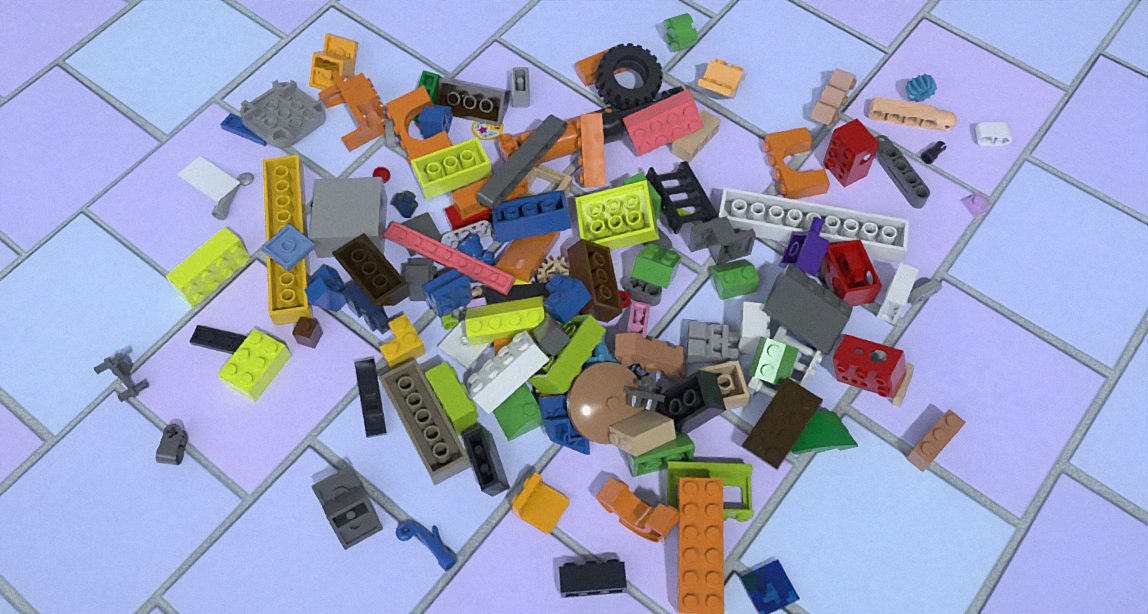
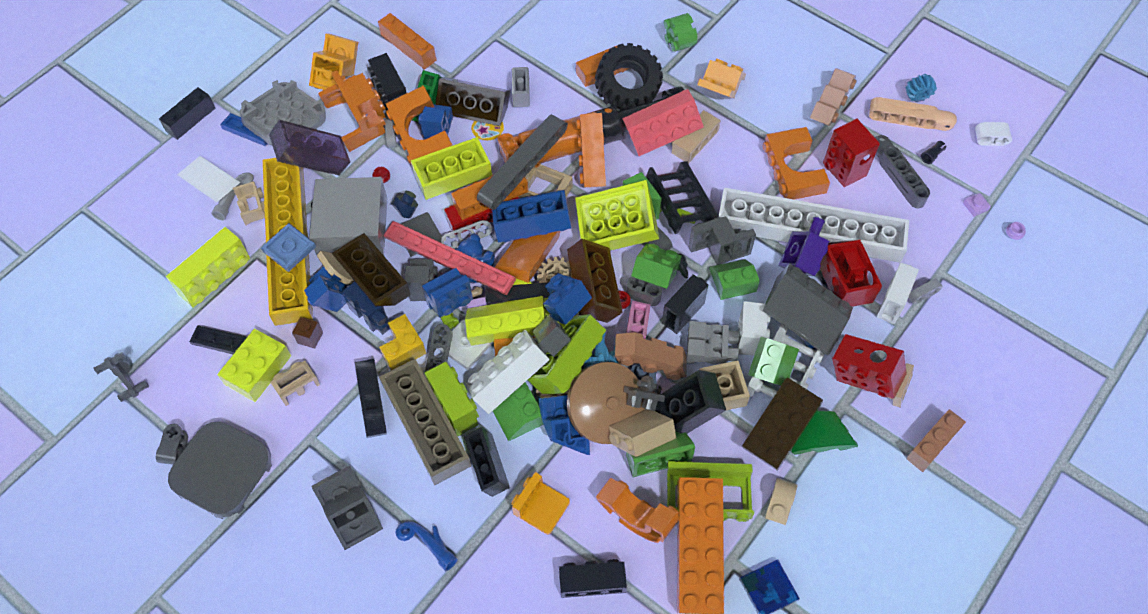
(187, 113): none -> black brick
(219, 469): none -> dark grey tile
(245, 192): none -> tan window
(297, 385): none -> tan window
(309, 148): none -> clear purple brick
(334, 267): none -> tan tile
(385, 78): none -> black brick
(407, 41): none -> orange brick
(447, 339): none -> dark grey beam
(683, 266): none -> black bar
(685, 303): none -> black brick
(781, 501): none -> tan brick
(1016, 230): none -> lavender plate

